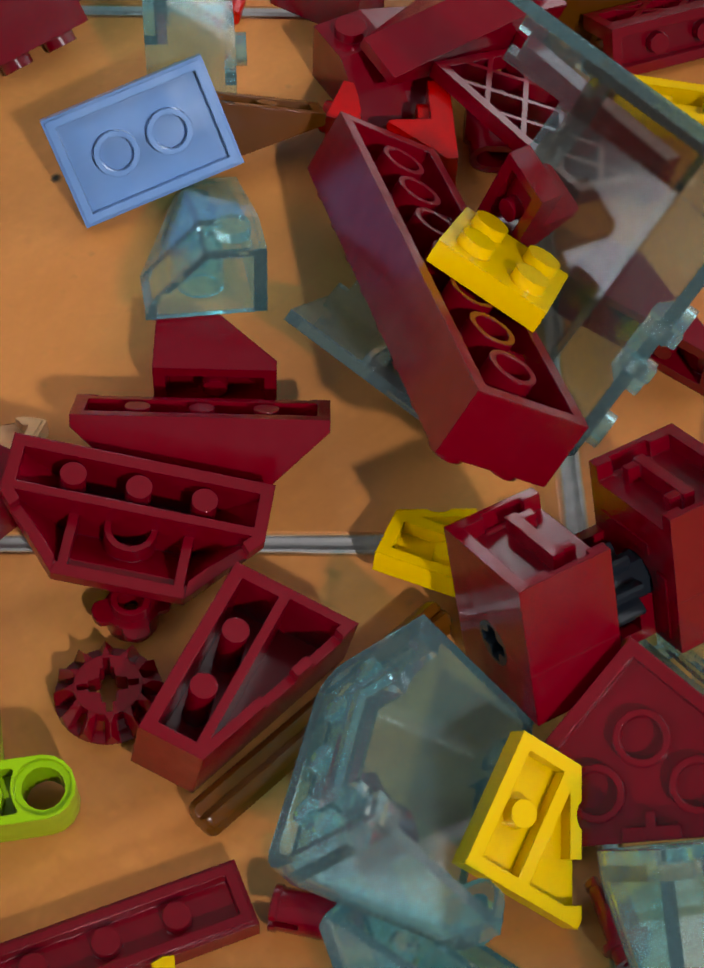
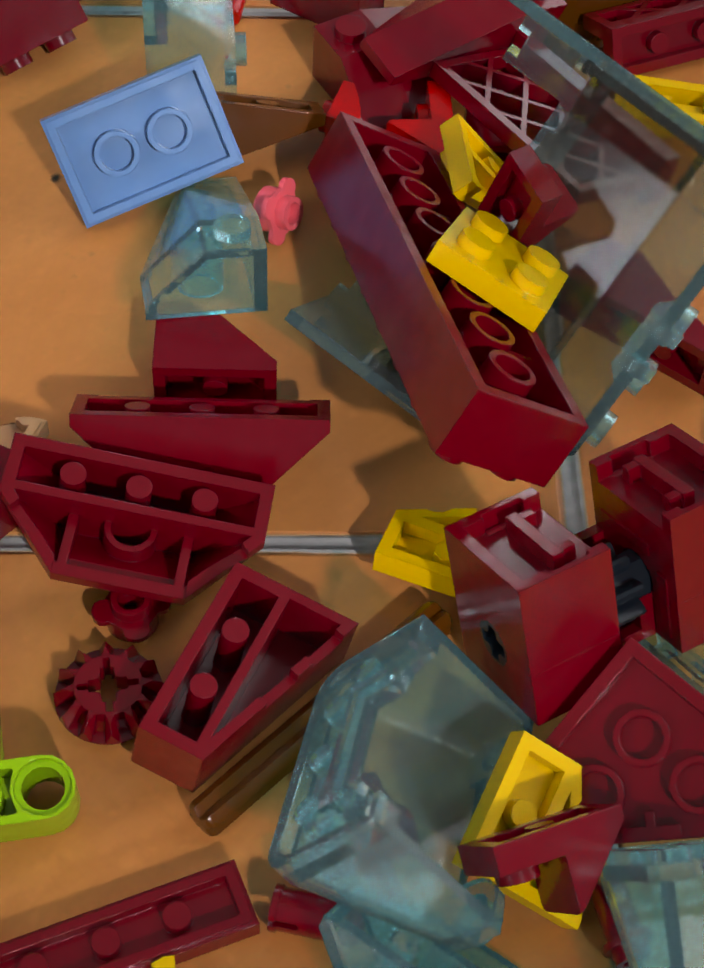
(279, 210): none -> coral plate
(468, 161): none -> yellow wing
(557, 850): none -> dark red slope

